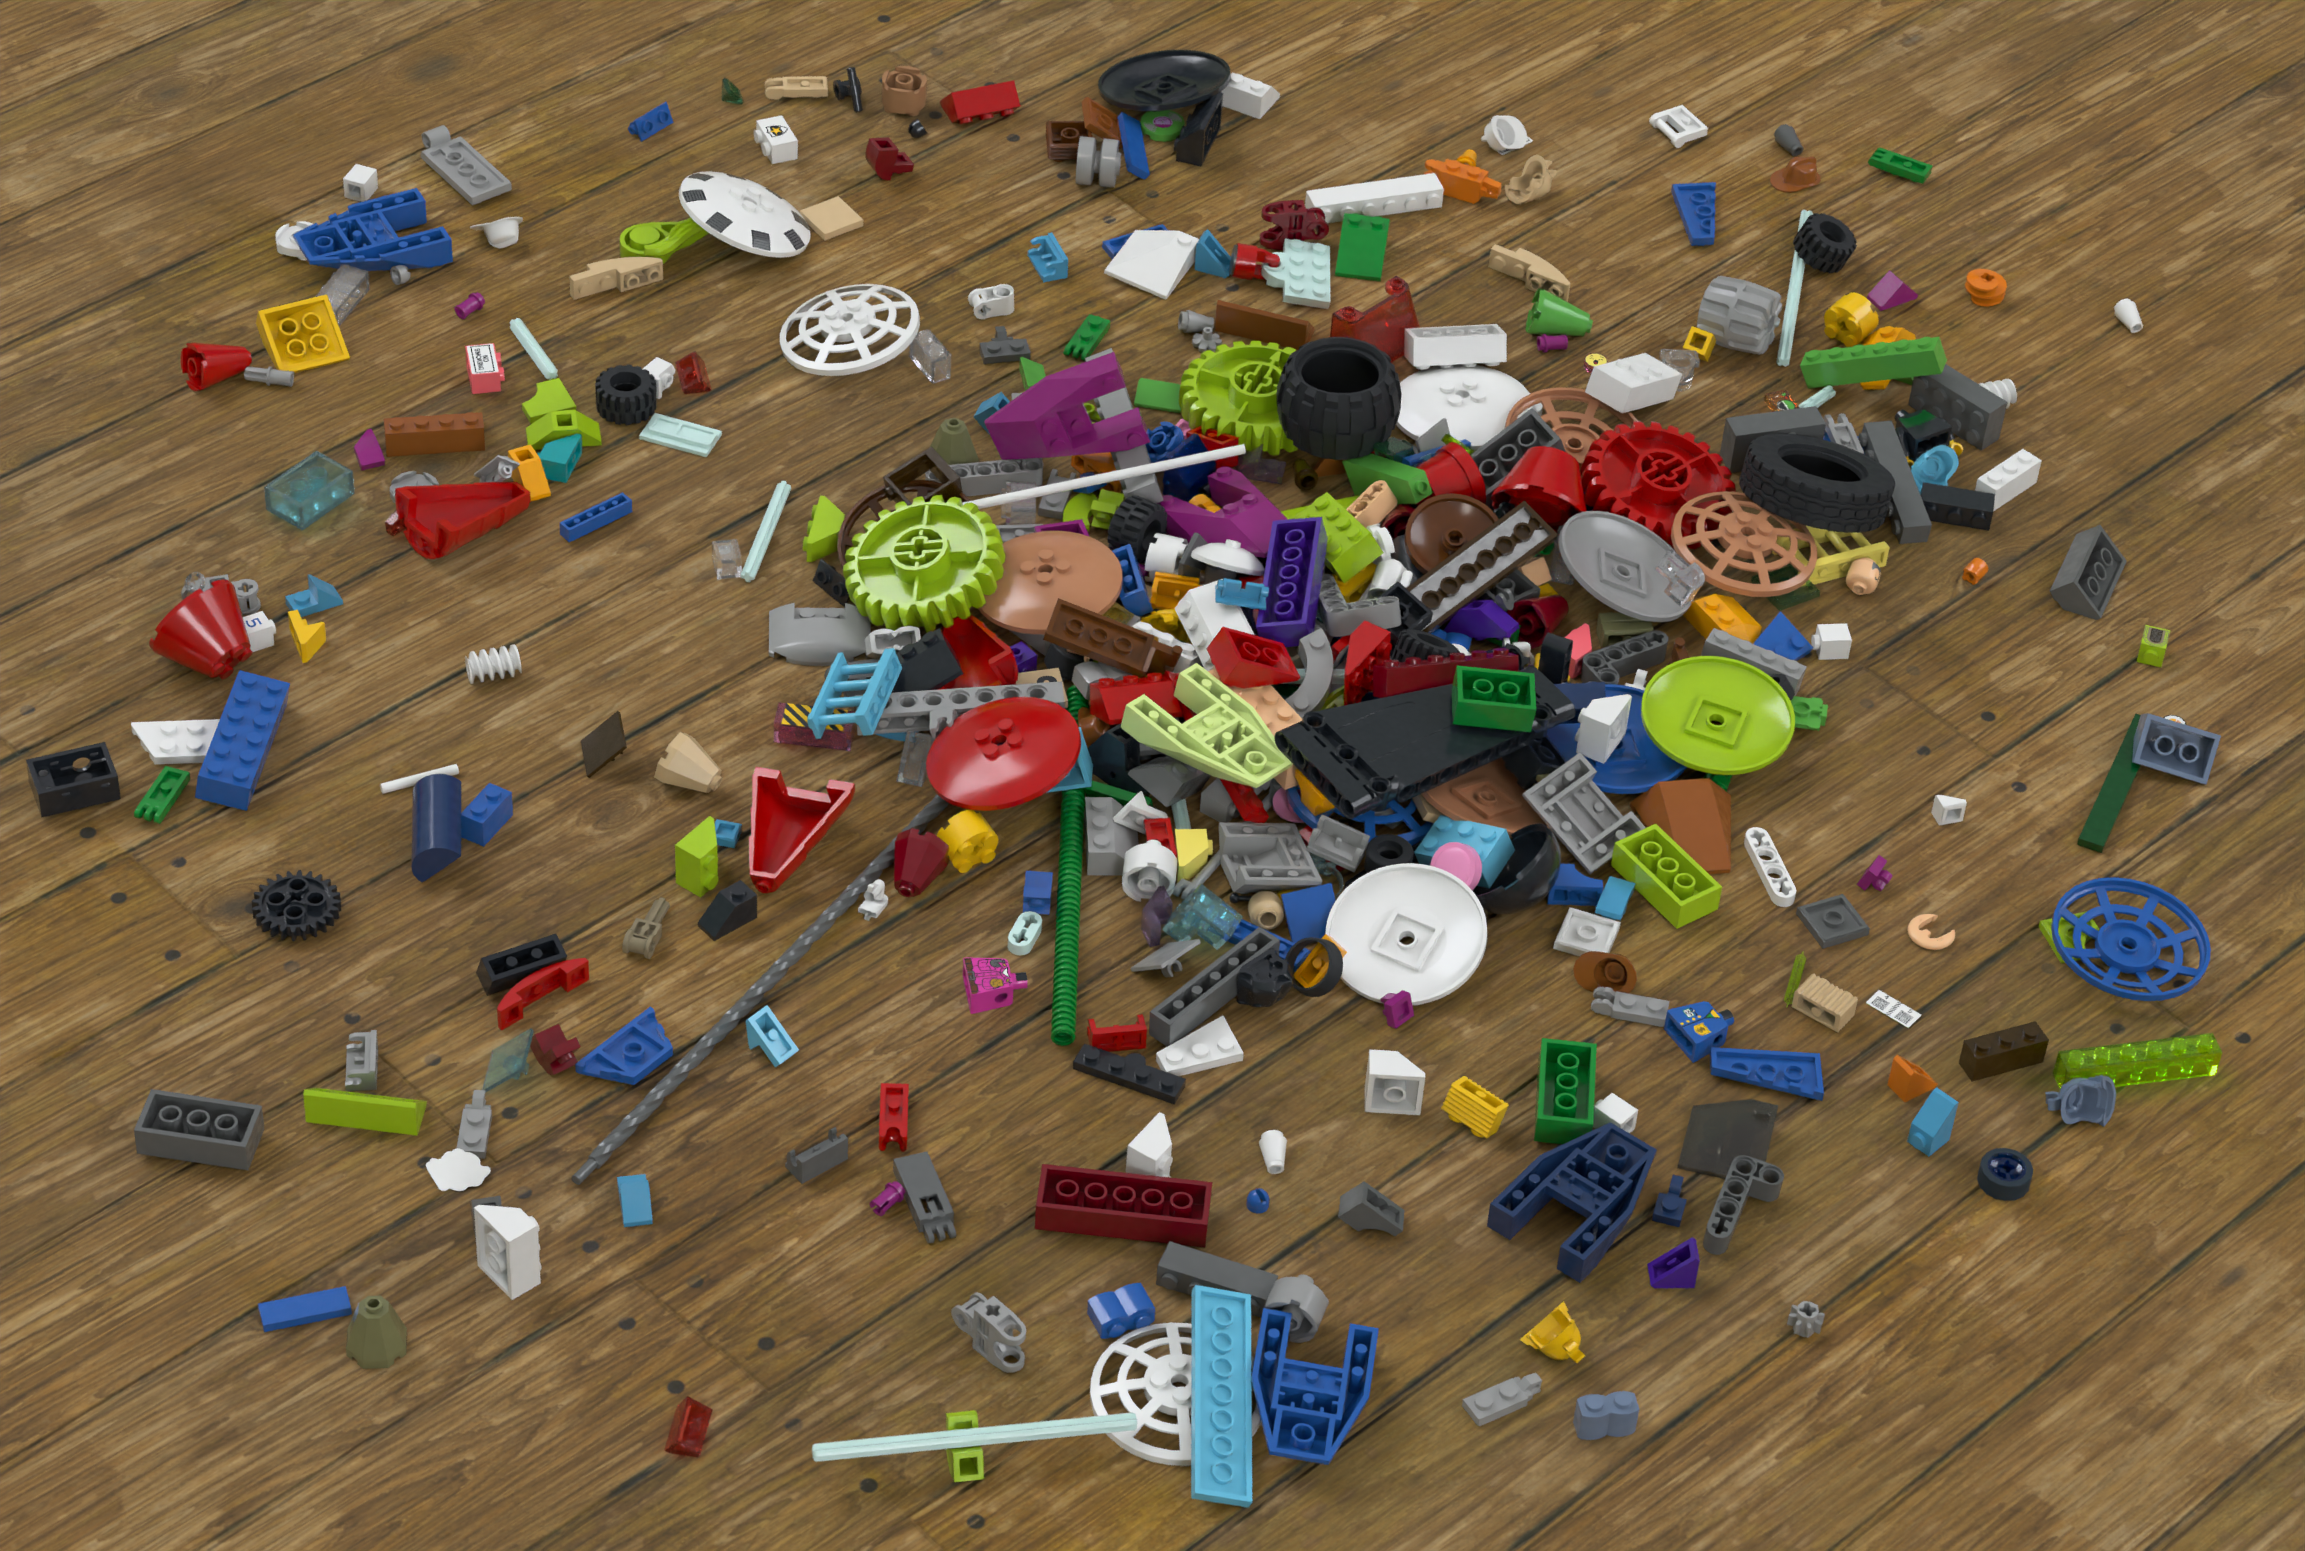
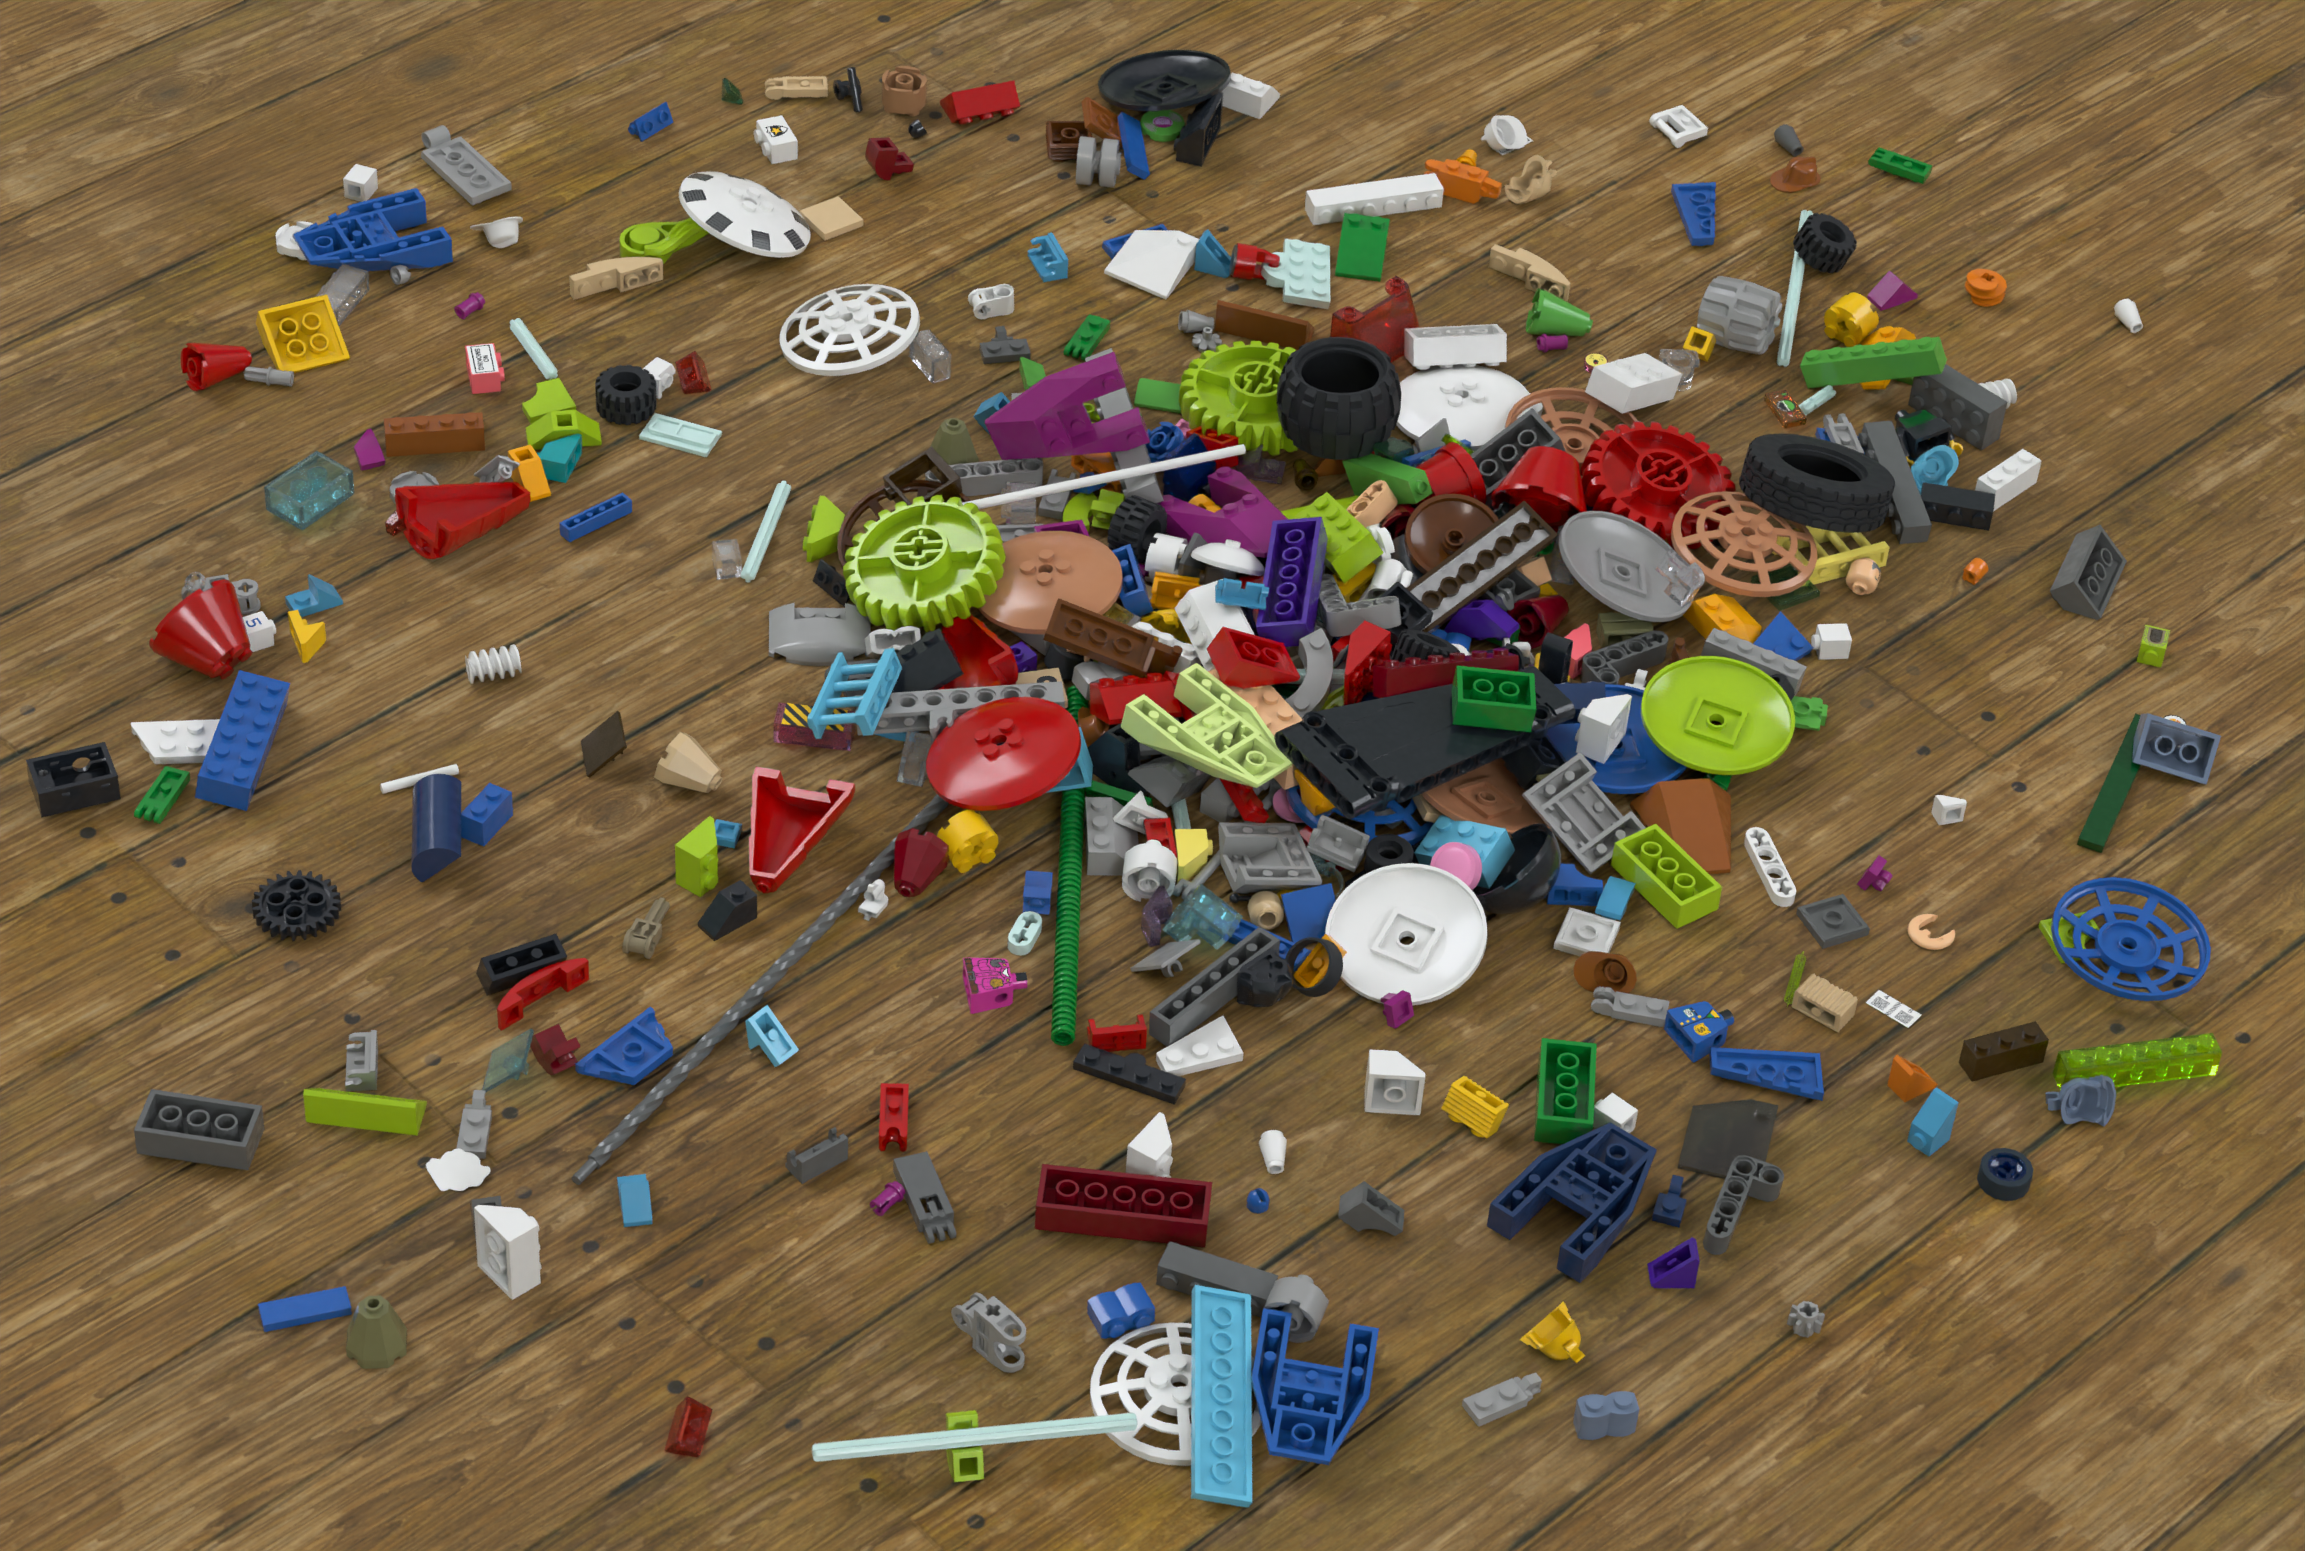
(1292, 223): dark red piece -> none
(1742, 430): dark grey brick -> none

